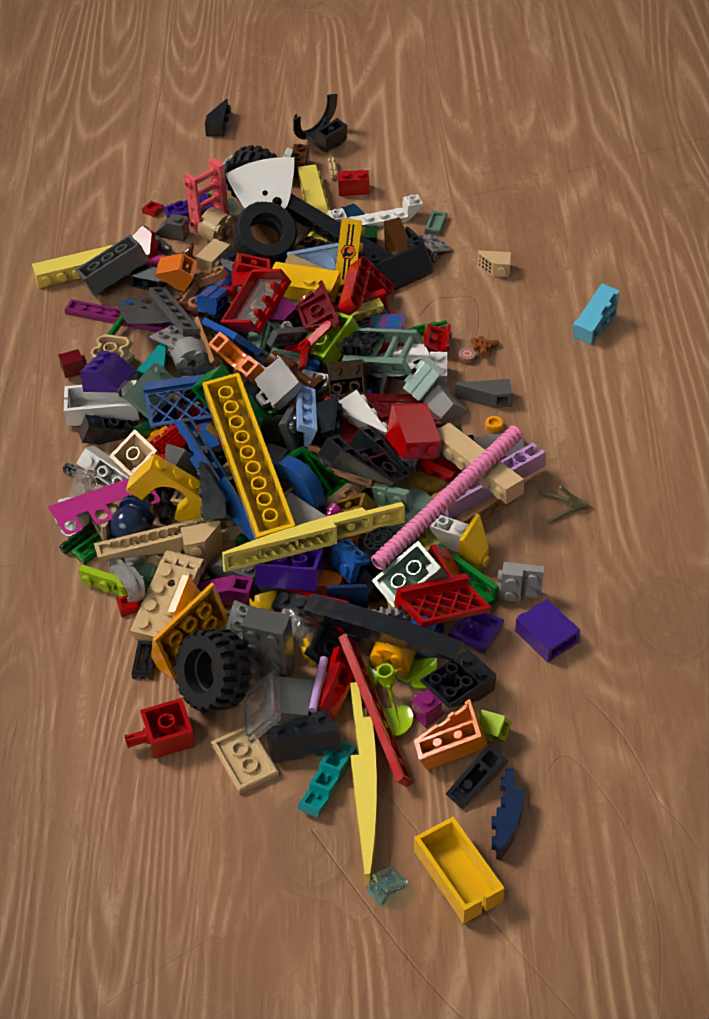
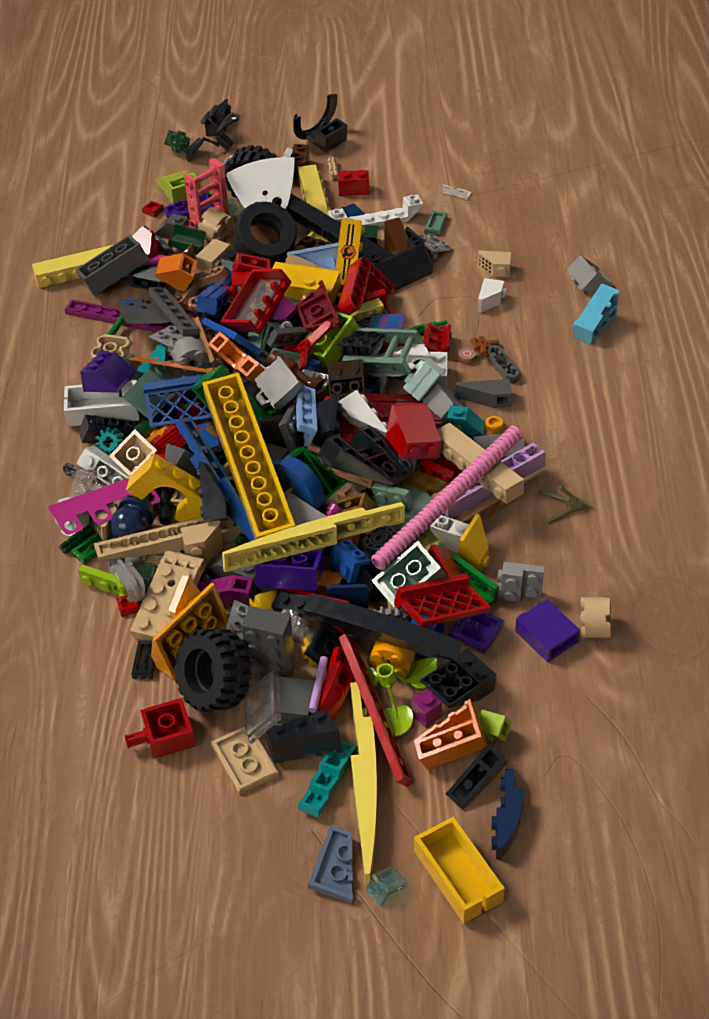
(72, 363): dark red brick -> none
(106, 438): none -> teal gear
(168, 363): none -> orange piece
(174, 185): none -> lime slope
(177, 141): none -> clear green brick
(184, 236): none -> dark green panel
(222, 139): none -> black plant
(334, 866): none -> sand blue wing
(456, 192): none -> white piece
(469, 421): none -> teal slope
(491, 294): none -> white slope
(497, 355): none -> dark grey beam
(588, 275): none -> light grey slope
(595, 617): none -> tan brick

